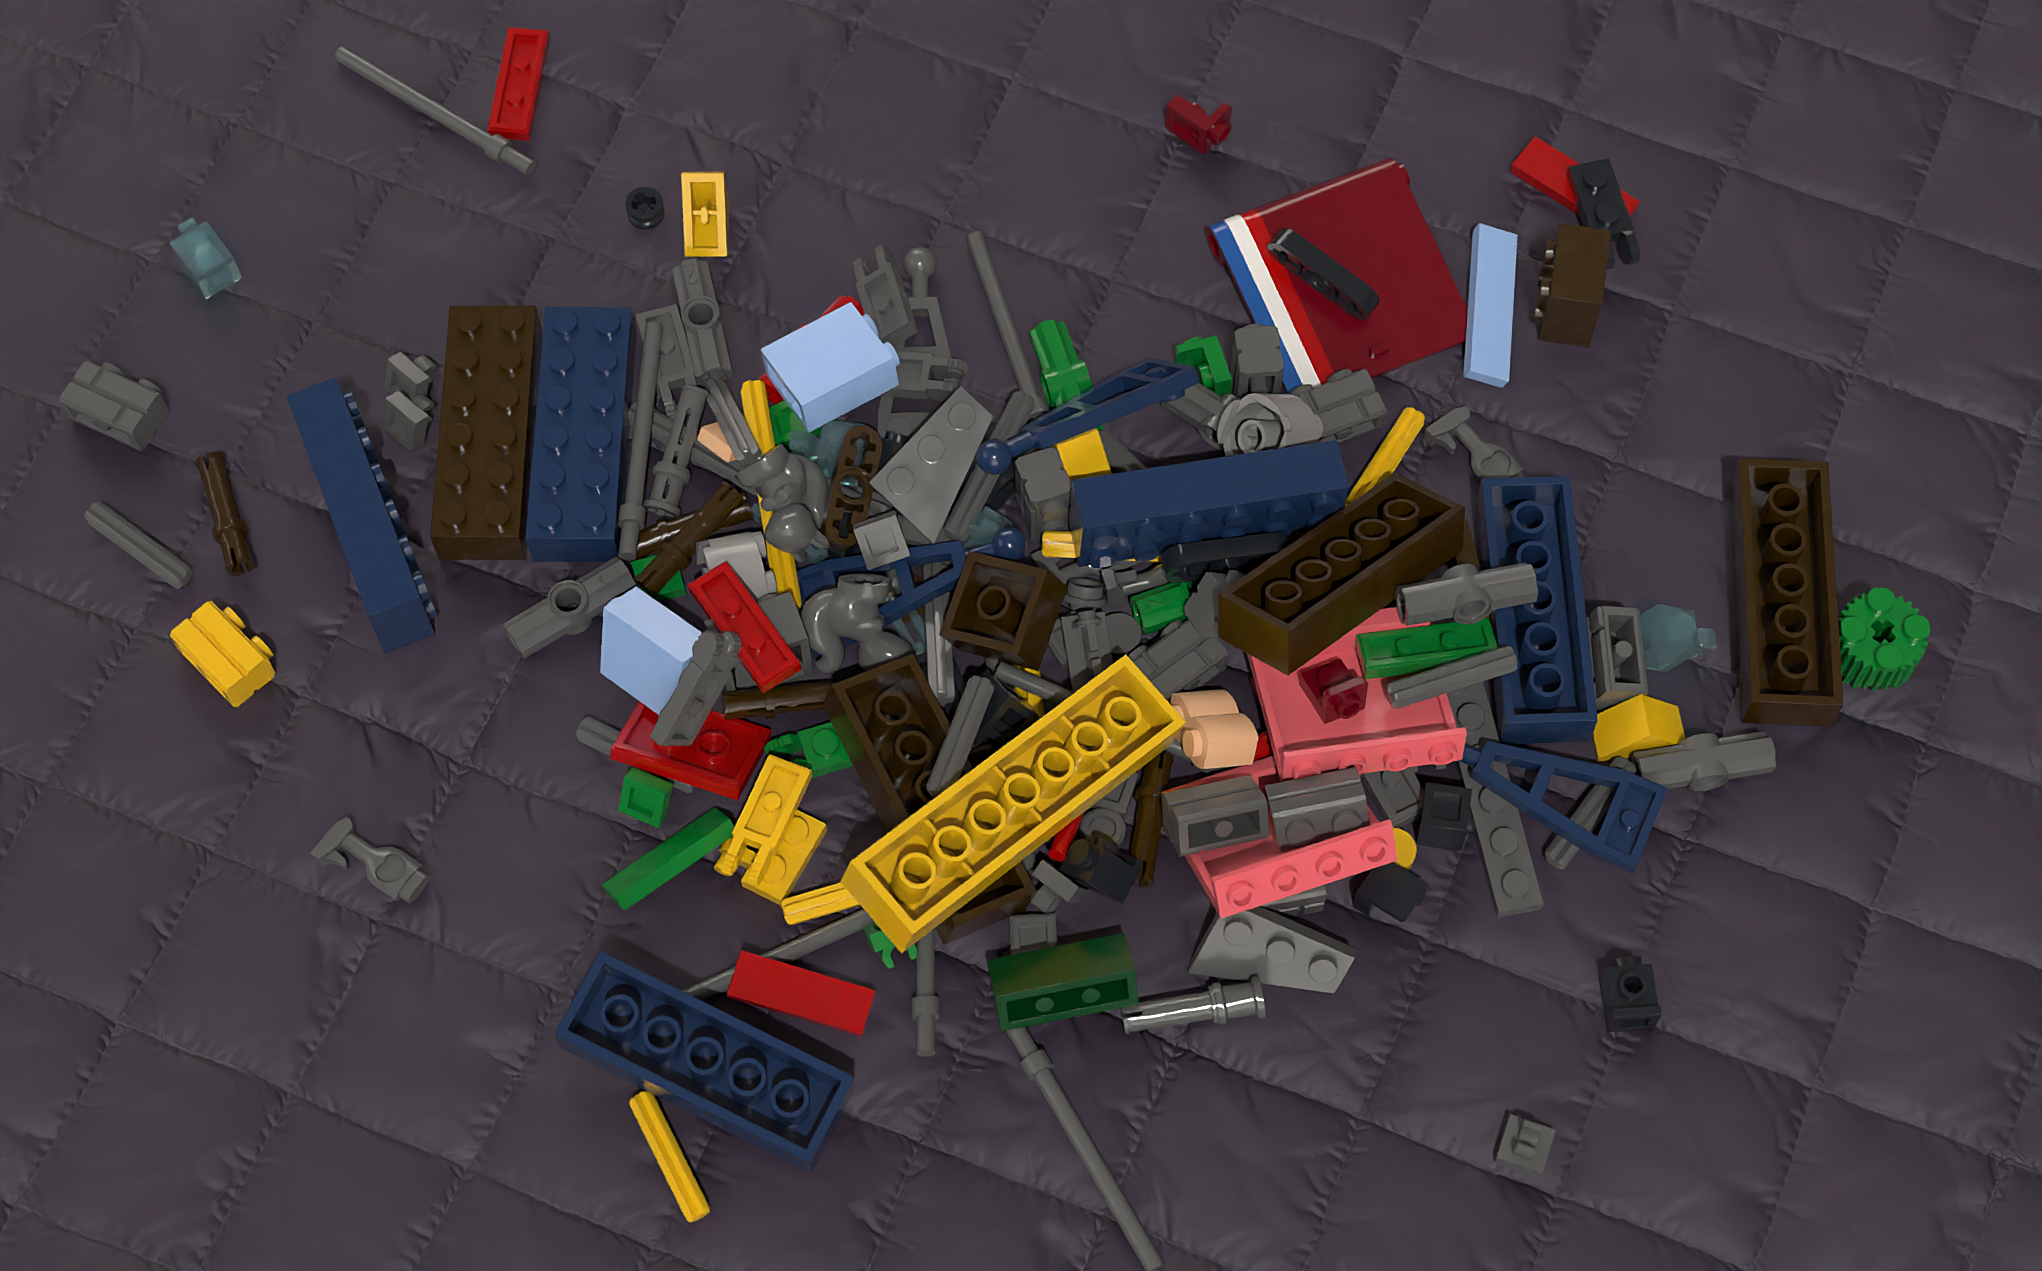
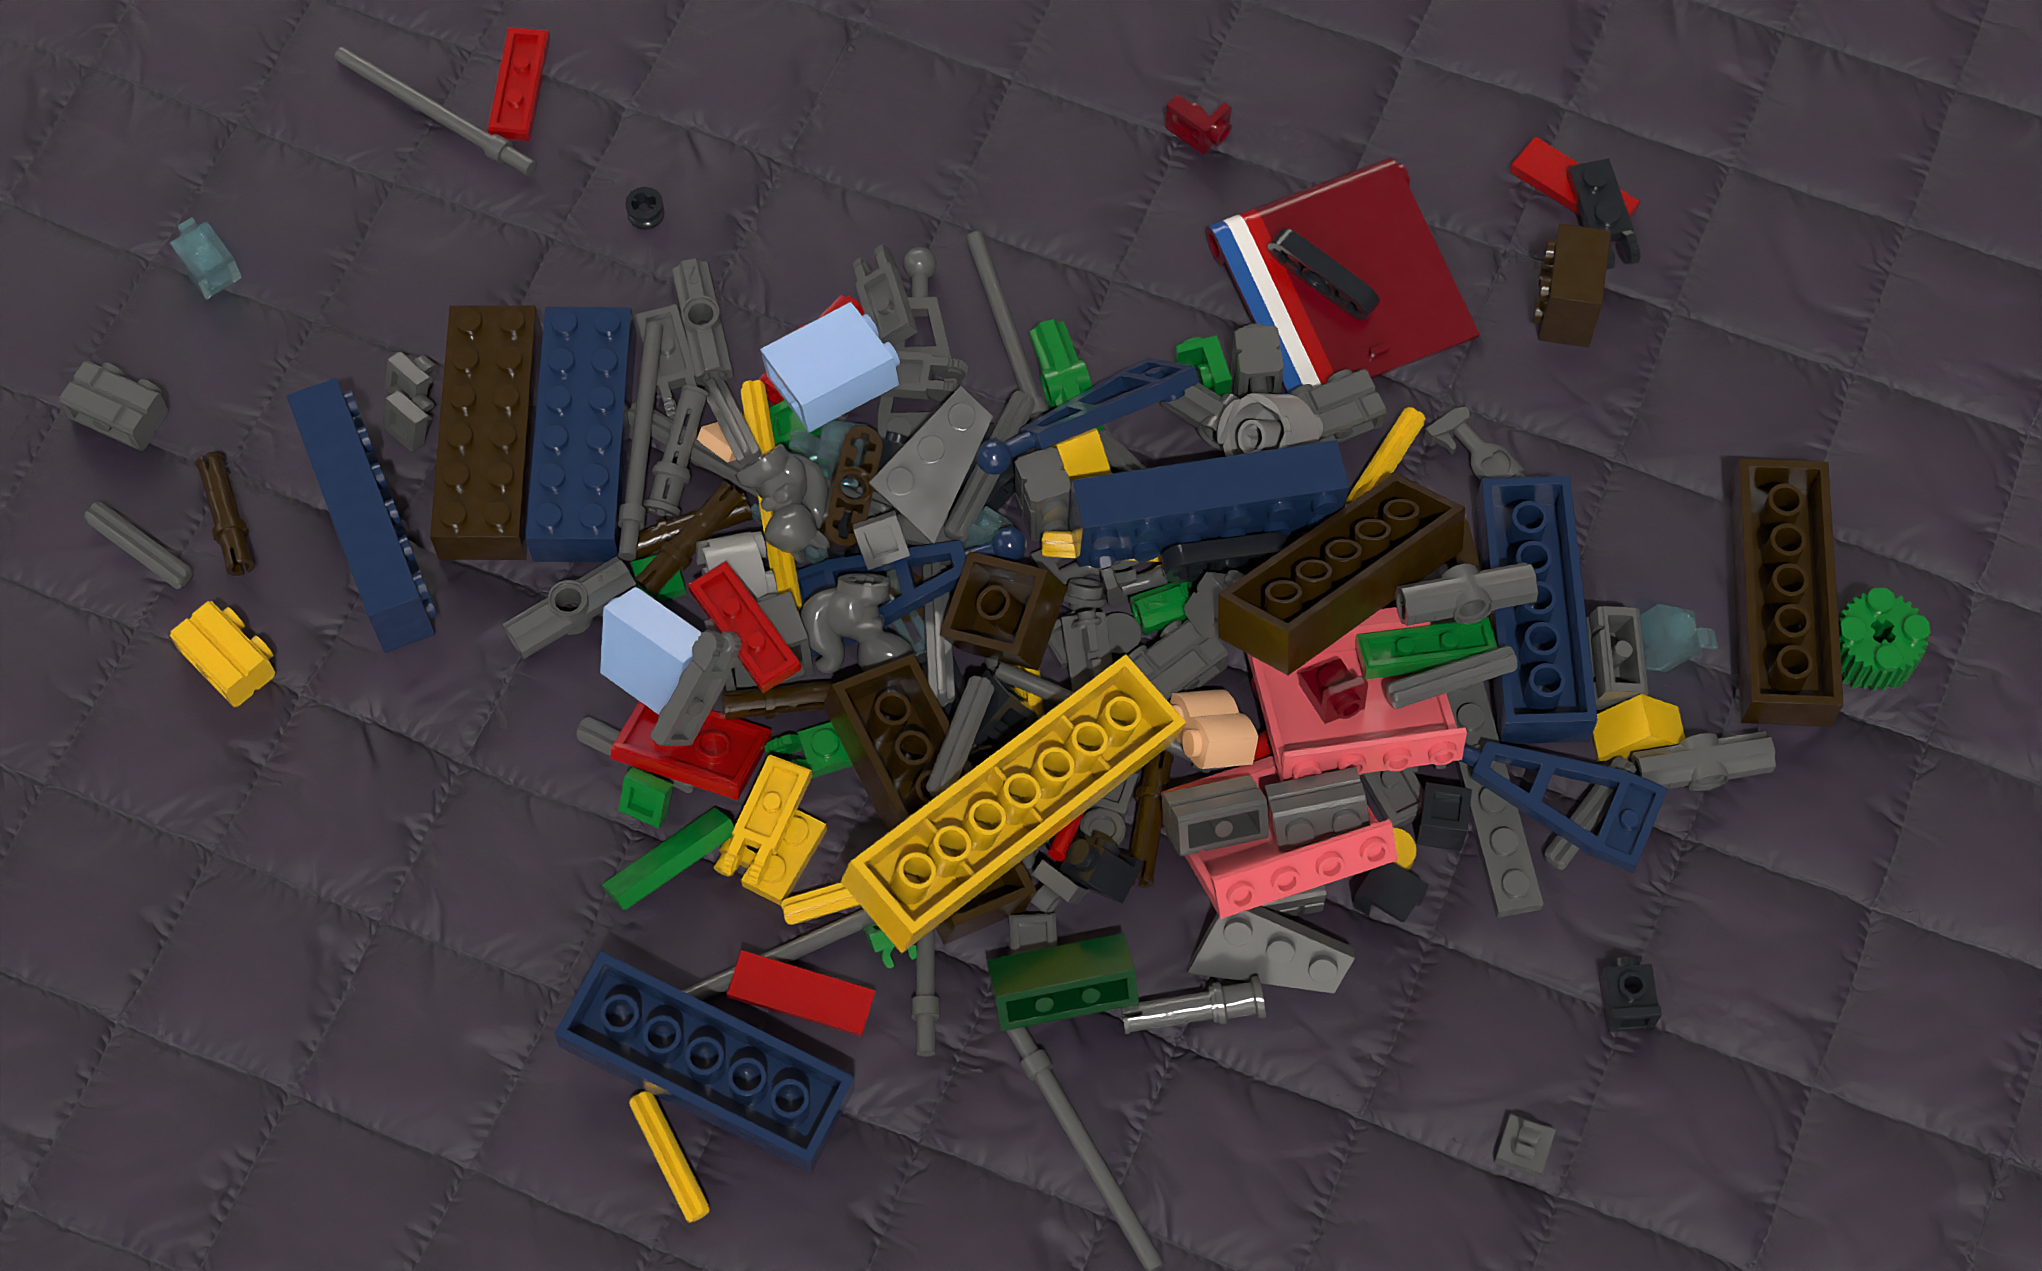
(385, 867): dark grey piece -> none
(705, 214): yellow slope -> none
(1490, 305): light blue tile -> none

